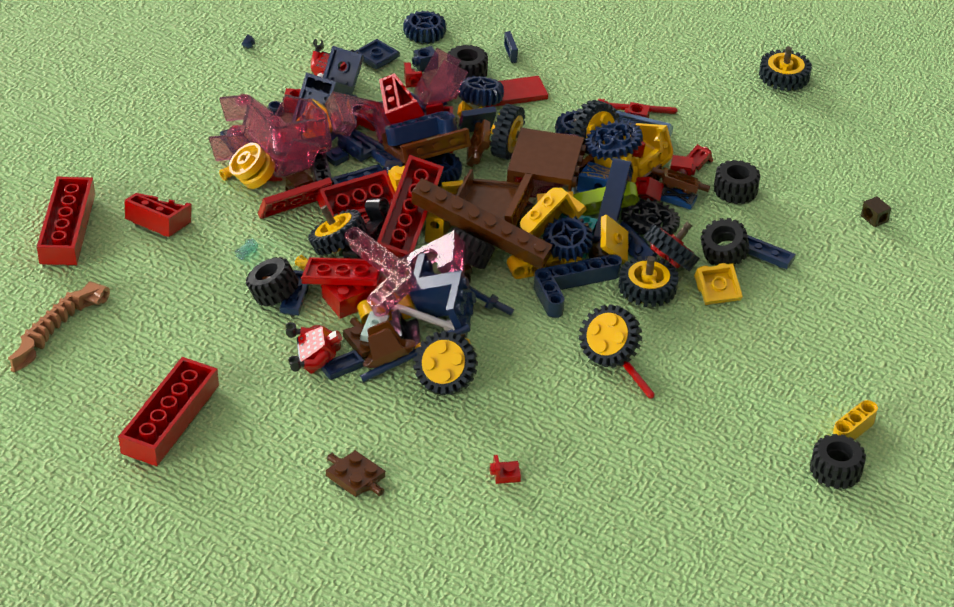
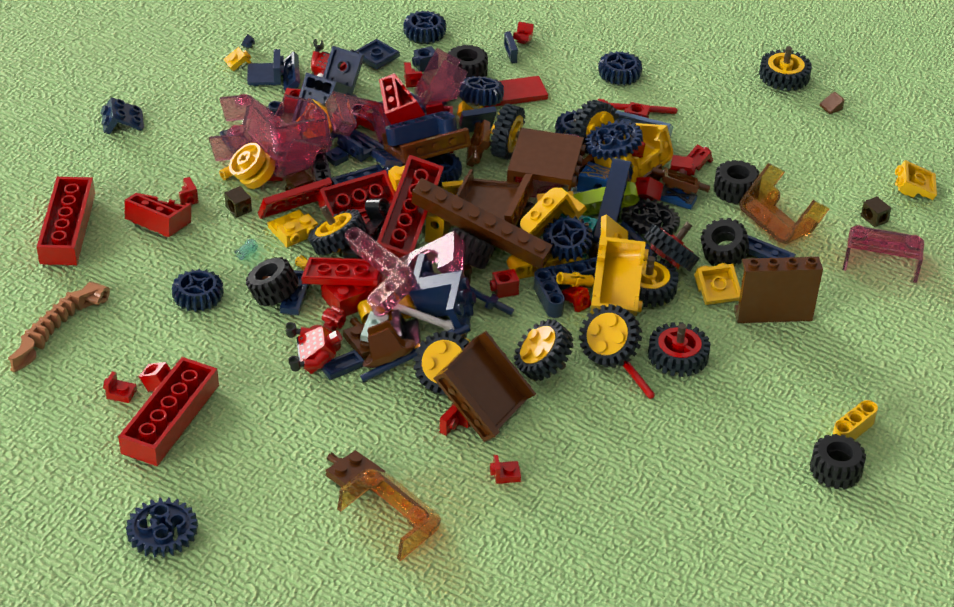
(119, 390): none -> red bracket
(122, 112): none -> dark blue bracket
(154, 375): none -> red brick
(160, 534): none -> dark blue gear
(188, 193): none -> red bracket
(197, 290): none -> dark blue gear
(237, 58): none -> yellow bracket
(238, 201): none -> dark brown brick
(266, 73): none -> dark blue bracket
(291, 72): none -> dark blue plate
(292, 227): none -> yellow plate
(333, 318): none -> red gear
(418, 513): none -> clear orange windscreen
(451, 419): none -> red bracket
(484, 385): none -> reddish brown panel
(505, 283): none -> red brick
(524, 32): none -> red bracket
(543, 350): none -> black wheel
(575, 279): none -> yellow pin
(578, 296): none -> red bracket
(619, 274): none -> yellow windscreen
(620, 68): none -> dark blue gear
(679, 349): none -> wheel
(760, 206): none -> clear orange windscreen
(779, 289): none -> reddish brown panel
(832, 103): none -> reddish brown slope
(887, 243): none -> clear pink windscreen
(914, 180): none -> yellow plate

